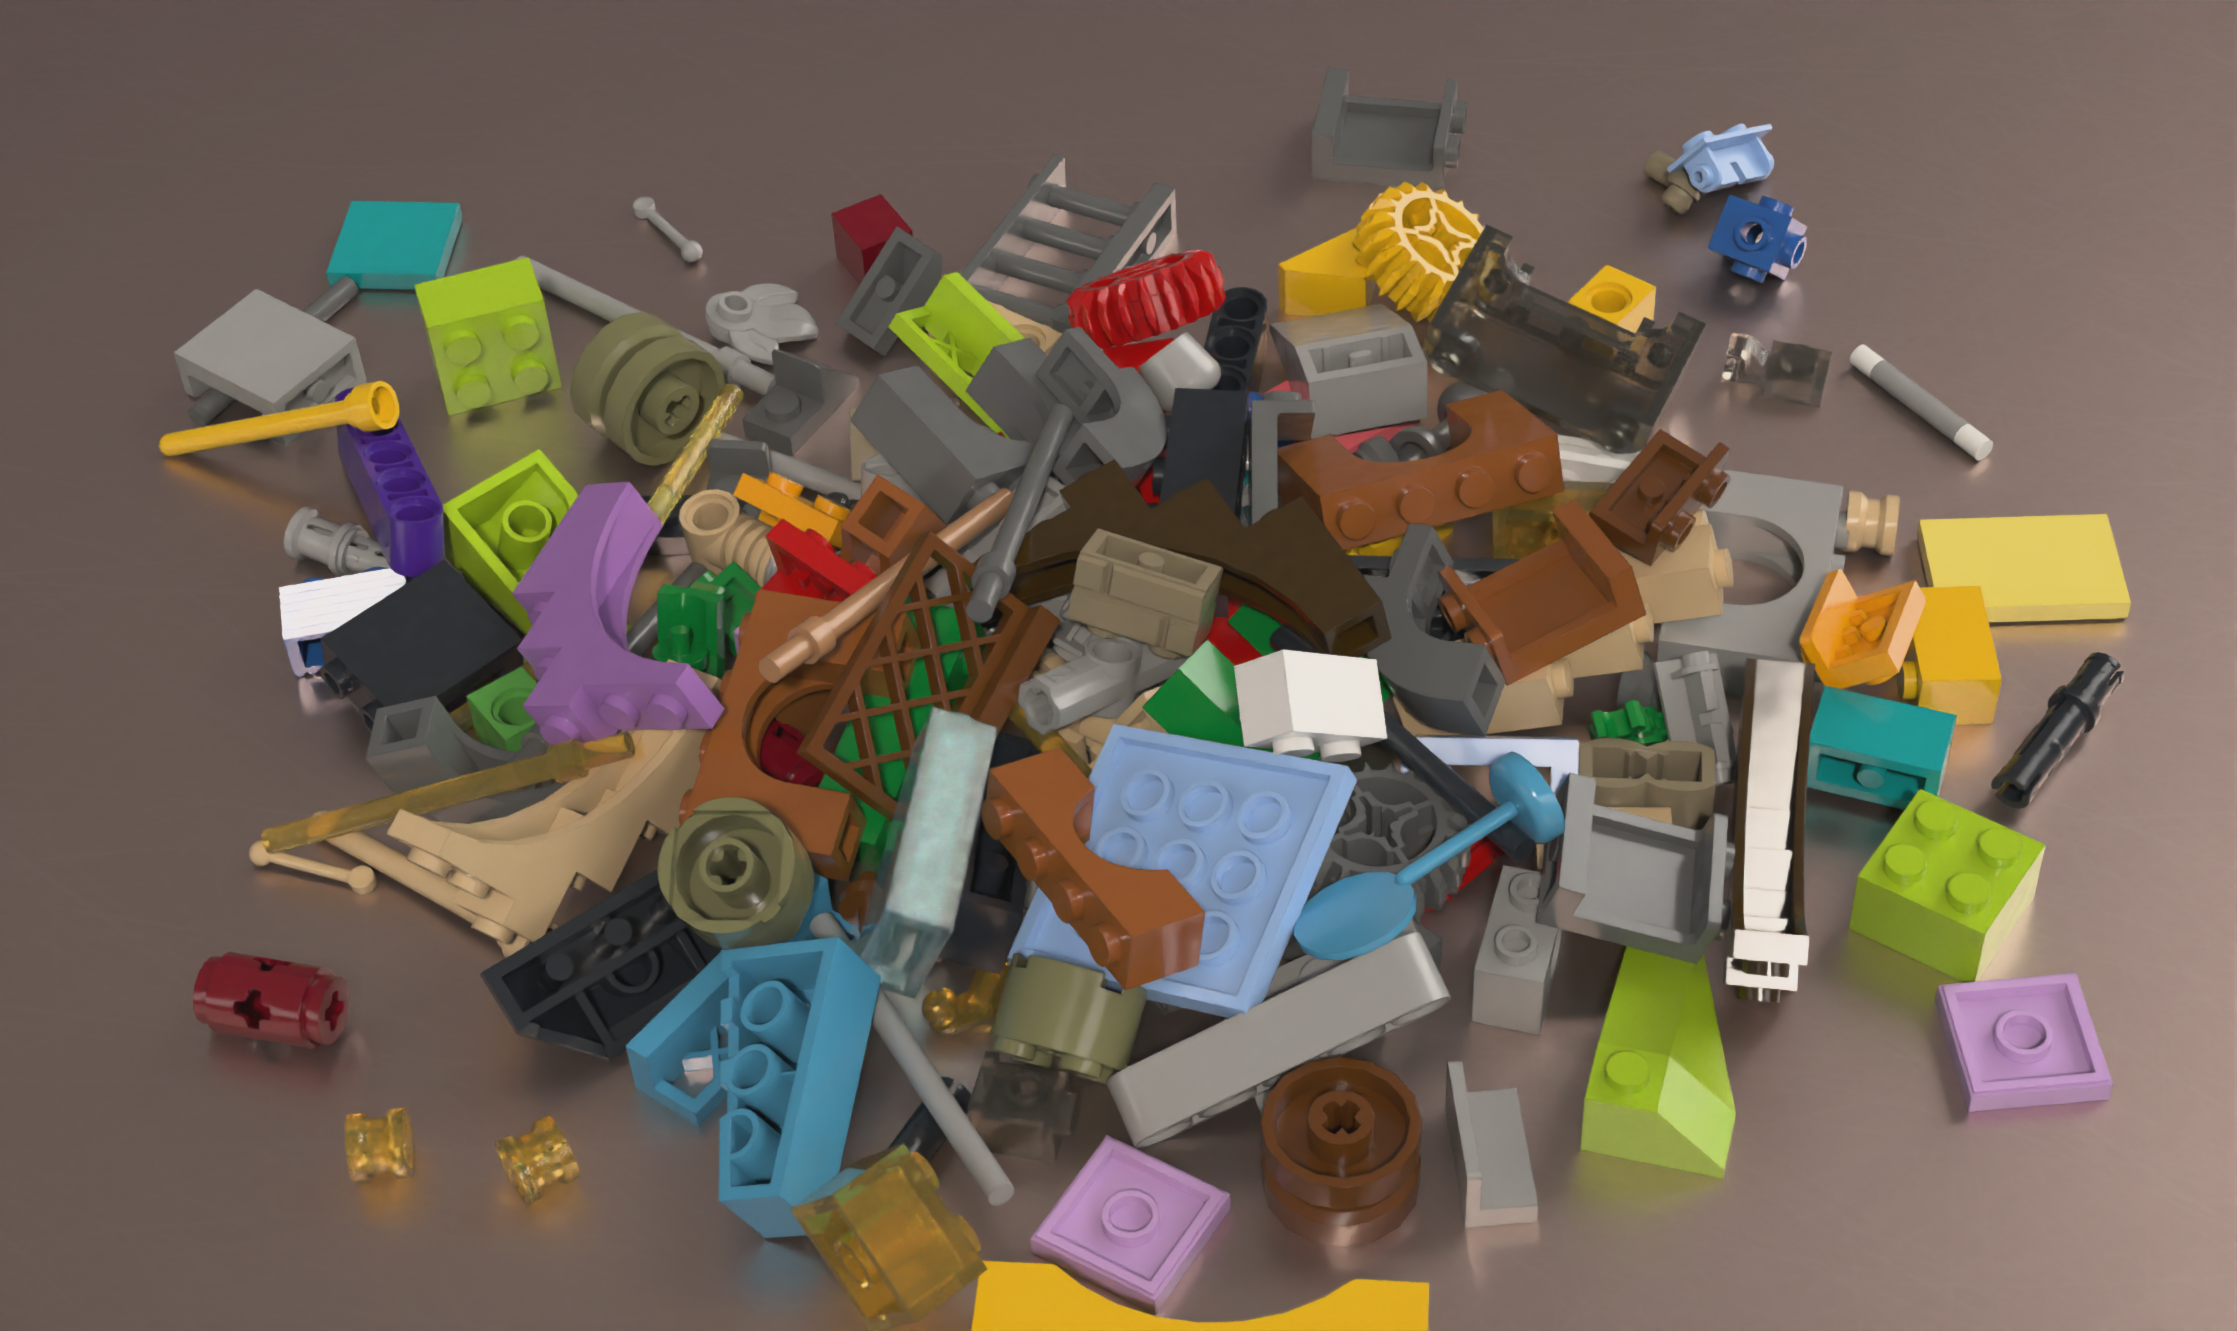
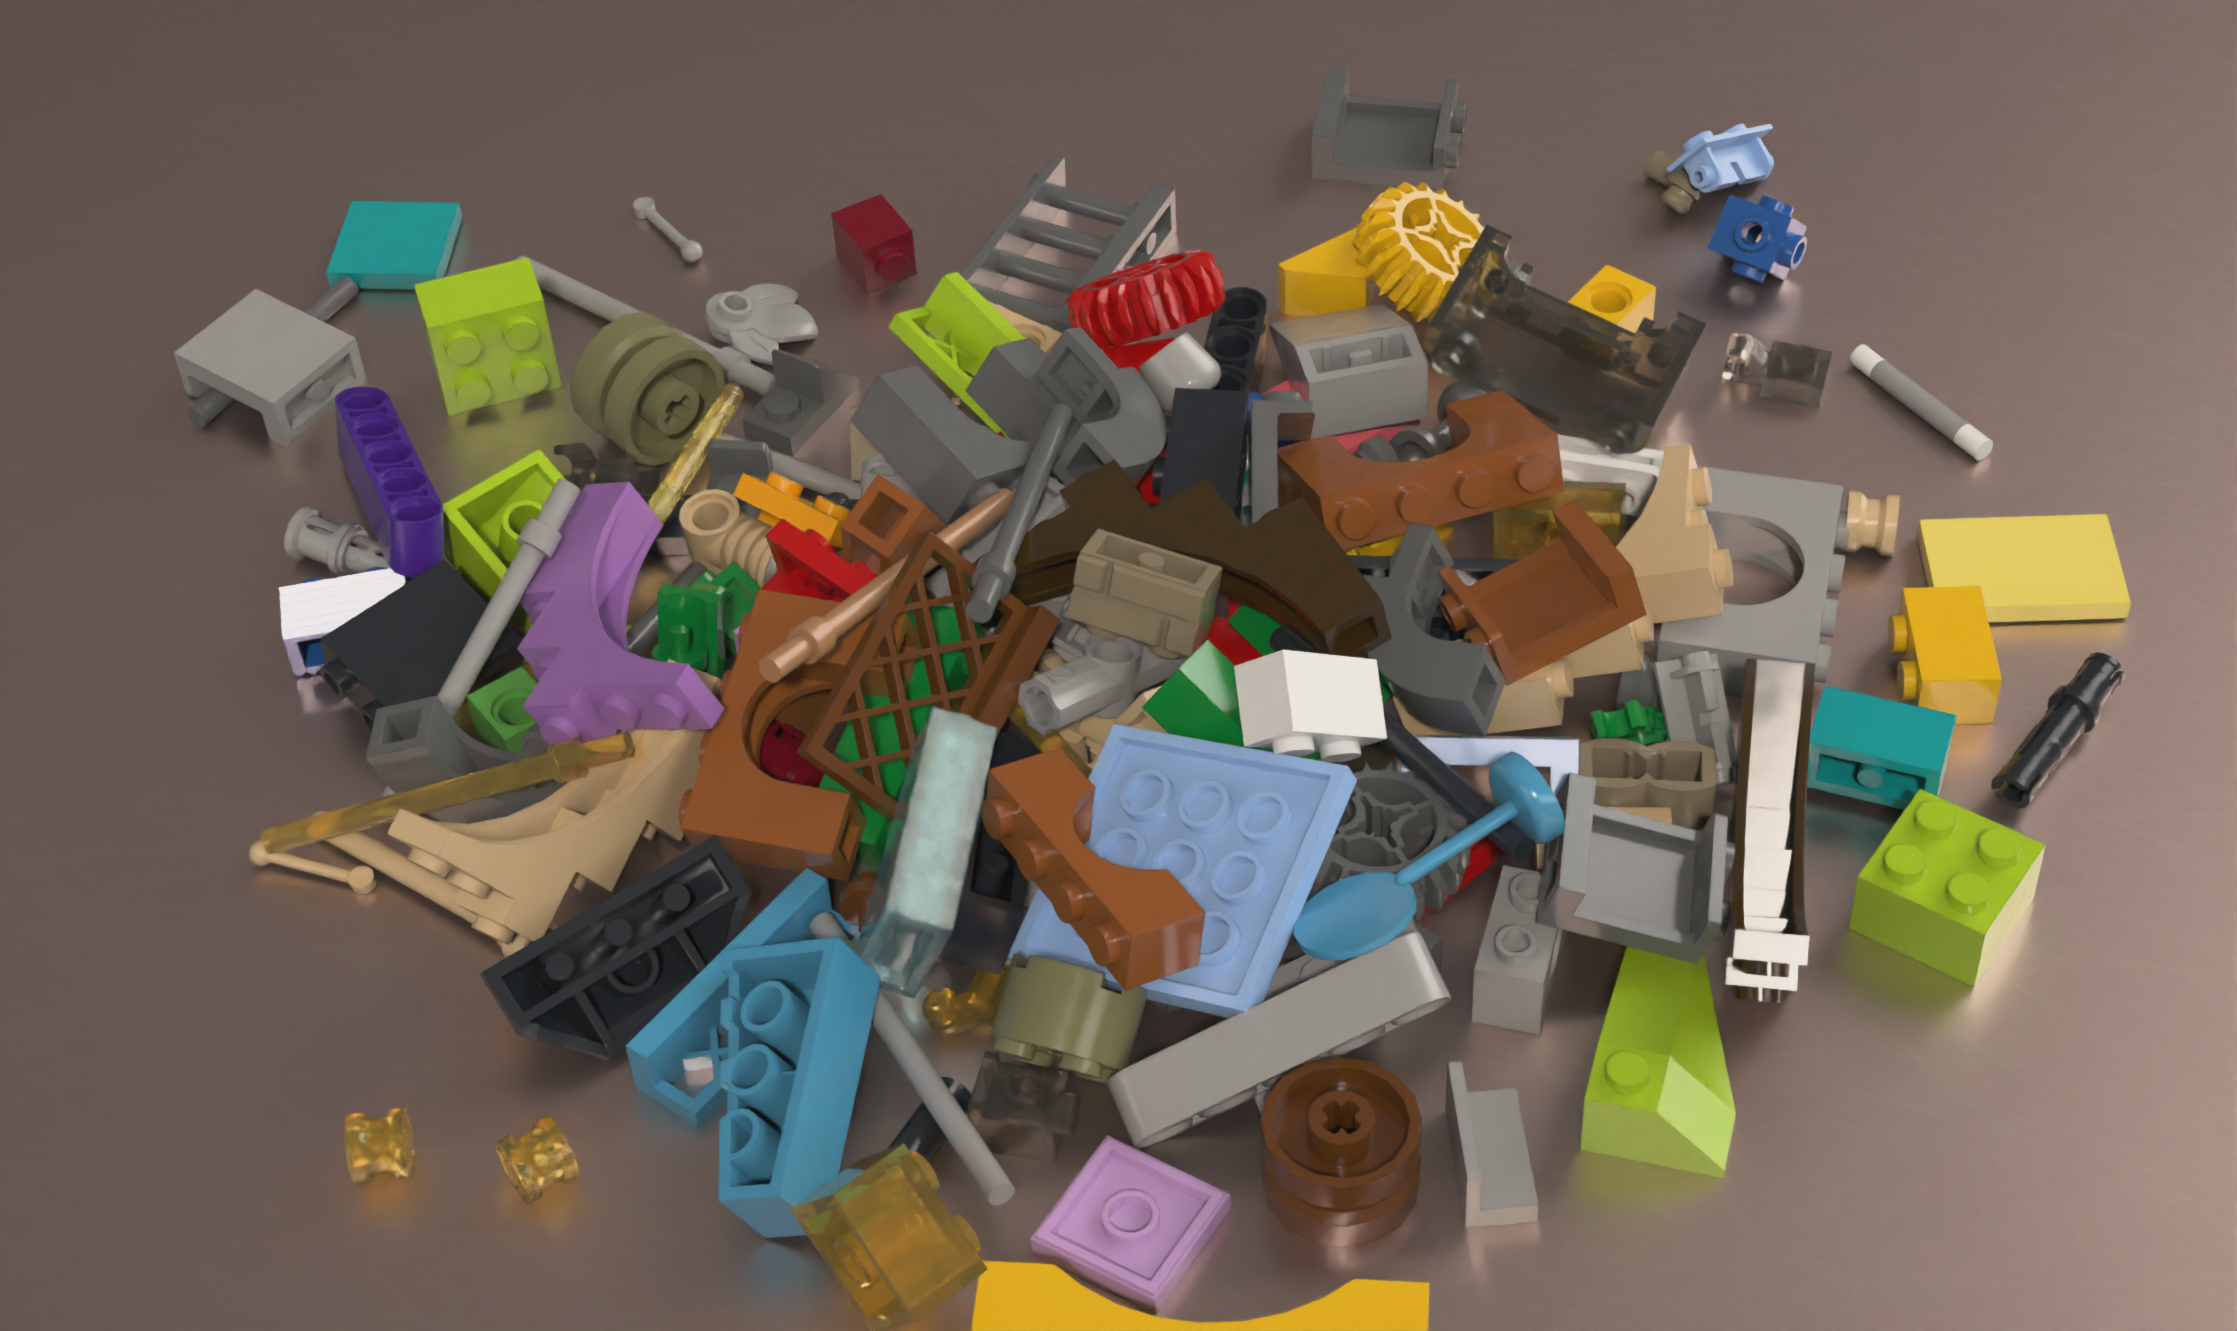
(271, 1000): dark red piece -> none
(367, 407): yellow piece -> none
(536, 542): none -> light grey bar
(609, 468): none -> clear smoke plate
(713, 847): olive brick -> none
(896, 282): dark grey slope -> none
(1659, 494): reddish brown bracket -> none
(1861, 636): light orange bracket -> none
(2023, 1042): lavender tile -> none

